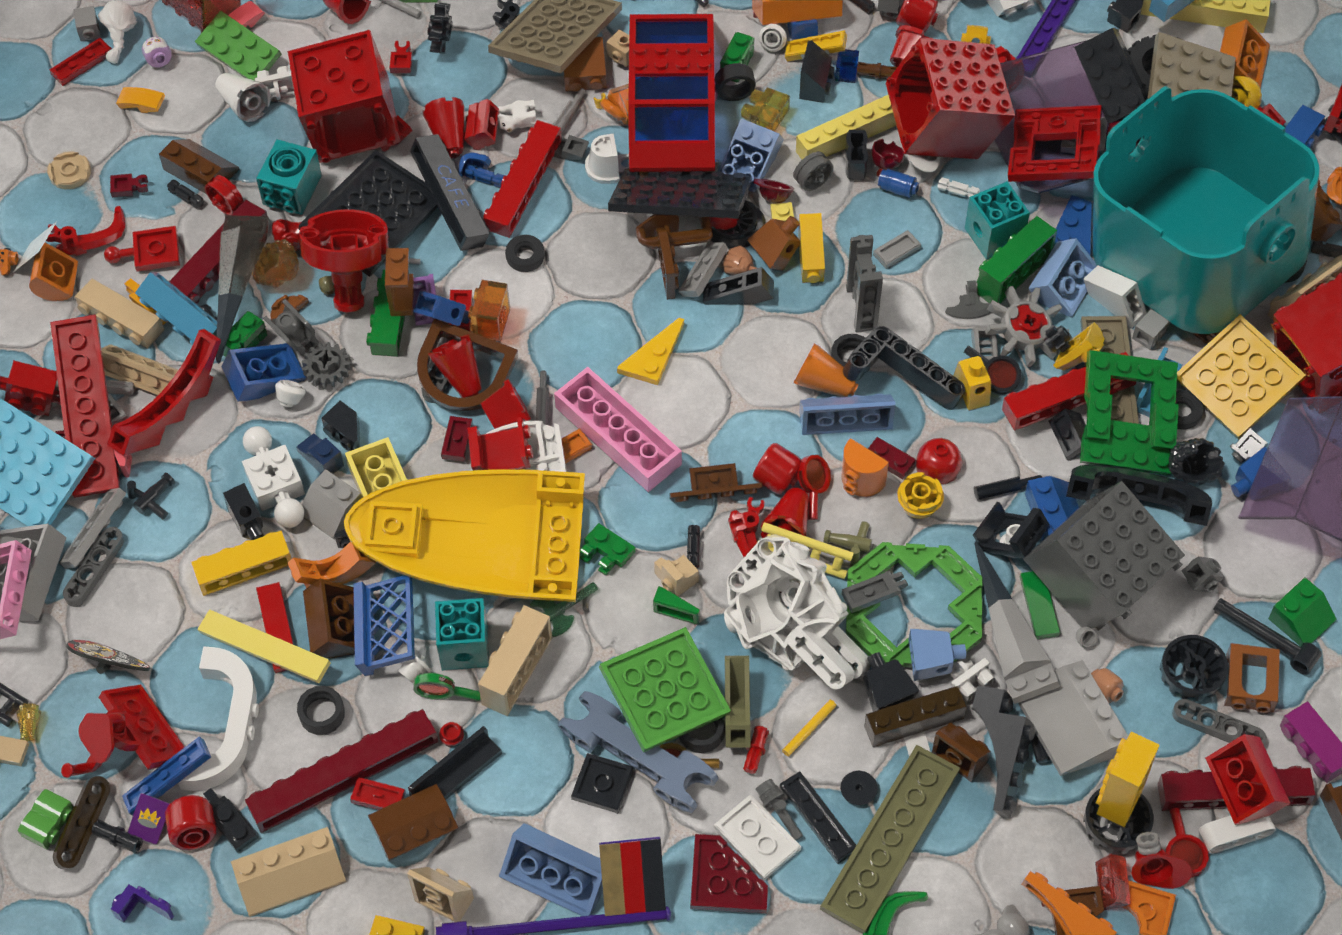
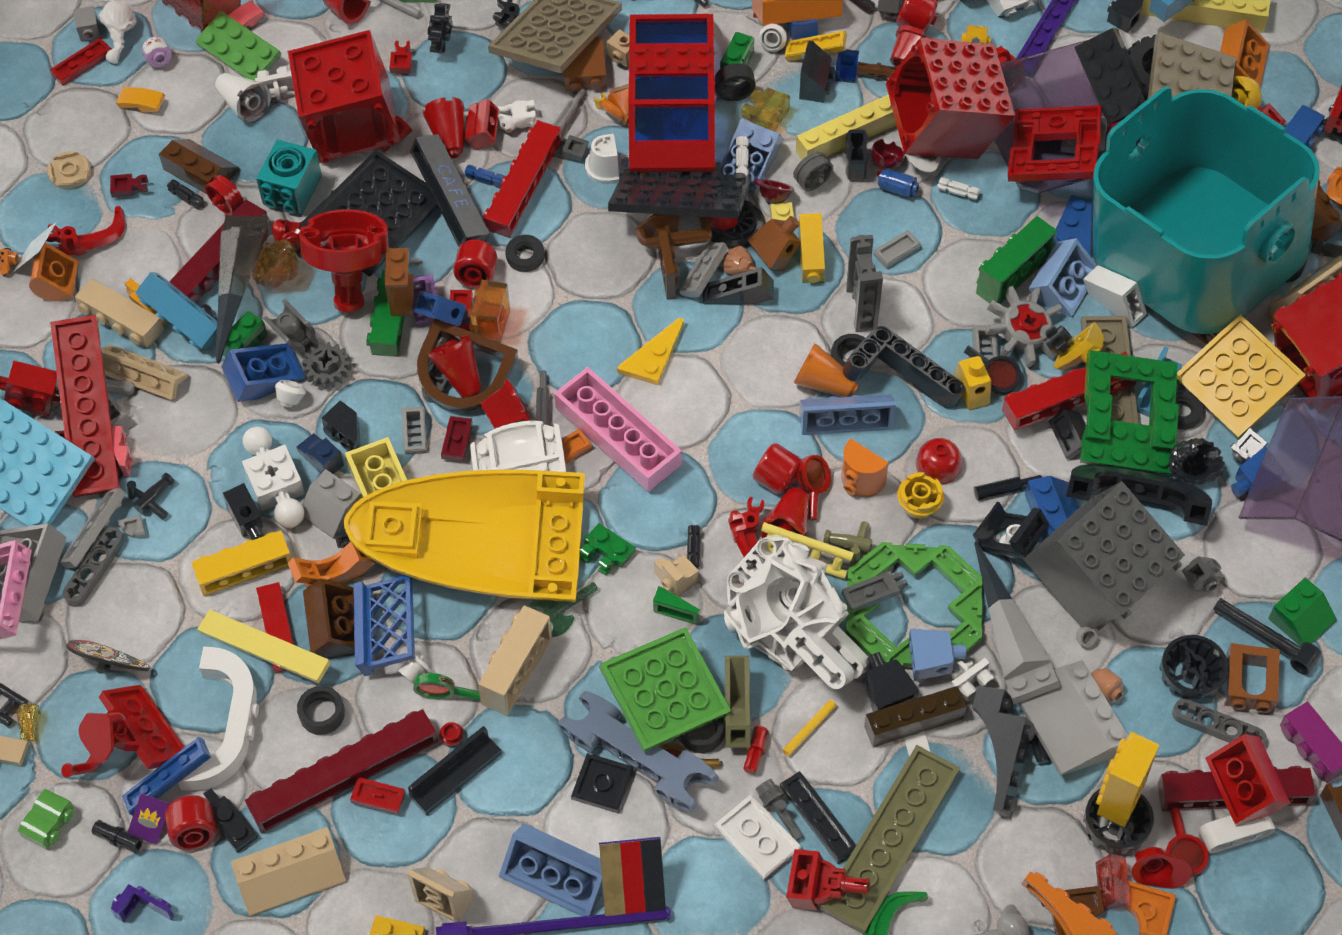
(80, 823): dark brown plate -> none
(133, 527): none -> light grey tile
(150, 249): red plate -> none
(170, 406): red arch -> none
(297, 302): dark orange tile -> none
(326, 285): olive hinge -> none
(412, 822): reddish brown slope -> none
(414, 412): none -> light grey slope
(462, 634): teal brick -> none
(474, 159): blue hair -> none
(475, 262): none -> red head
(501, 449): red panel -> none
(714, 480): reddish brown bracket -> none
(724, 879): dark red plate -> none
(742, 155): none -> white axle
(818, 881): none -> red brick
(859, 787): black piece -> none
(899, 461): dark red plate -> none
(961, 750): reddish brown slope -> none
(969, 304): dark grey piece -> none
(995, 217): teal brick -> none
(1039, 606): green tile -> none
(1148, 843): light grey bush -> none
(1150, 329): light grey brick -> none

